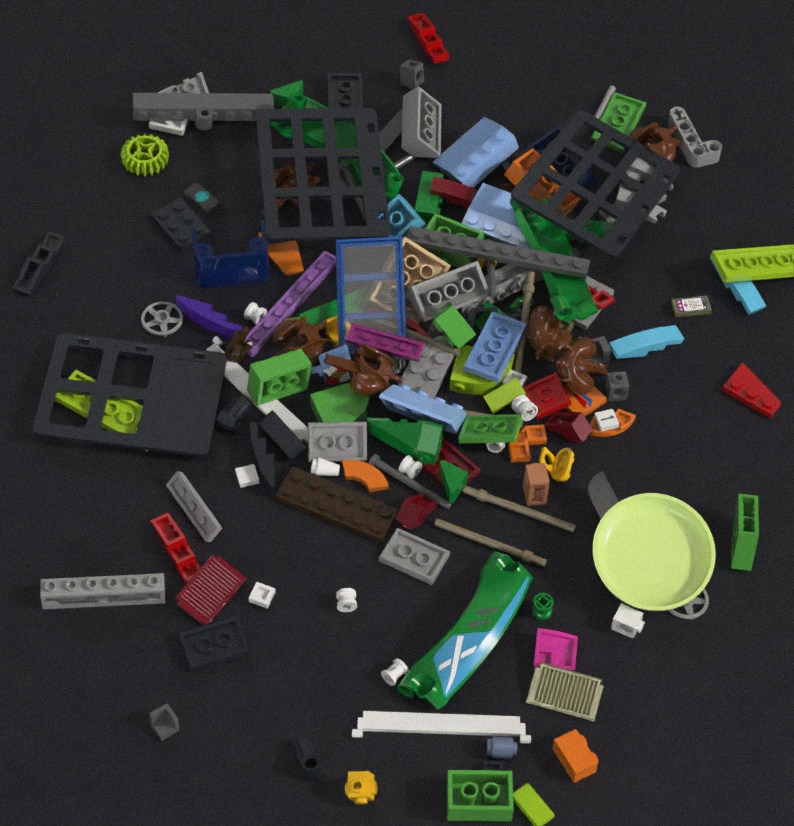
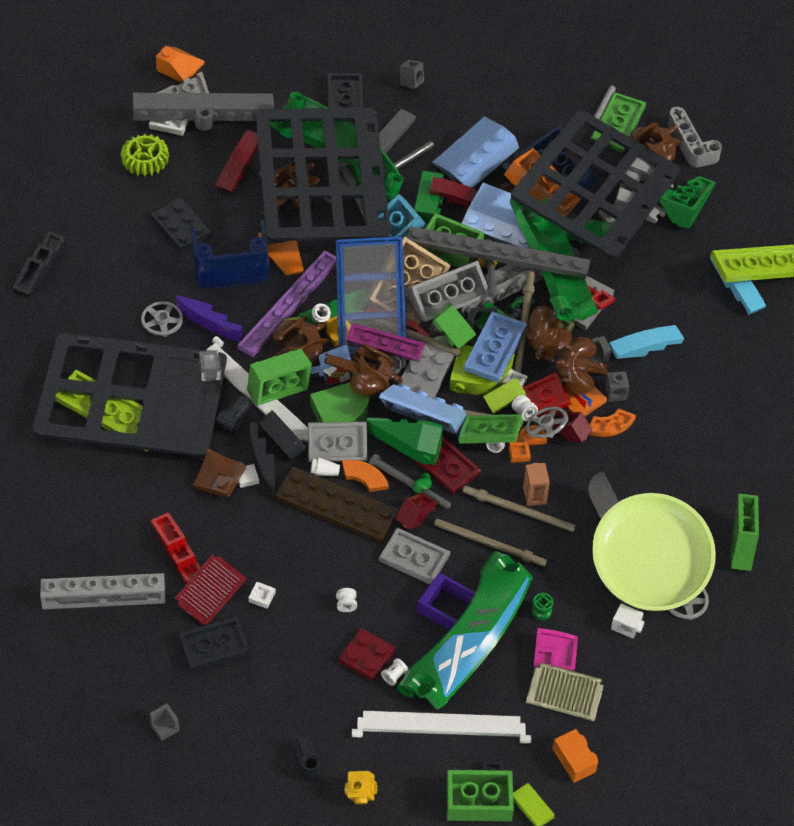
(177, 63): none -> orange slope
(194, 506): light grey plate -> none
(201, 198): clear smoke tile -> none
(209, 365): none -> clear brick
(218, 474): none -> reddish brown plate
(236, 347): dark brown rock -> none
(238, 162): none -> dark red slope
(254, 313): white wheel -> none
(282, 94): green slope -> none
(320, 313): none -> white cone
(367, 654): none -> dark red plate
(410, 467): white wheel -> none
(421, 124): light grey slope -> none
(423, 483): none -> green arm
(427, 37): red slope -> none
(450, 586): none -> dark purple window
(453, 479): green slope -> none
(501, 747): sand blue brick -> none
(546, 422): none -> light grey wheel
(560, 465): yellow bracket -> none
(606, 420): white tile -> none
(687, 201): none -> green wedge
(691, 306): tile -> none
(751, 391): red wing -> none

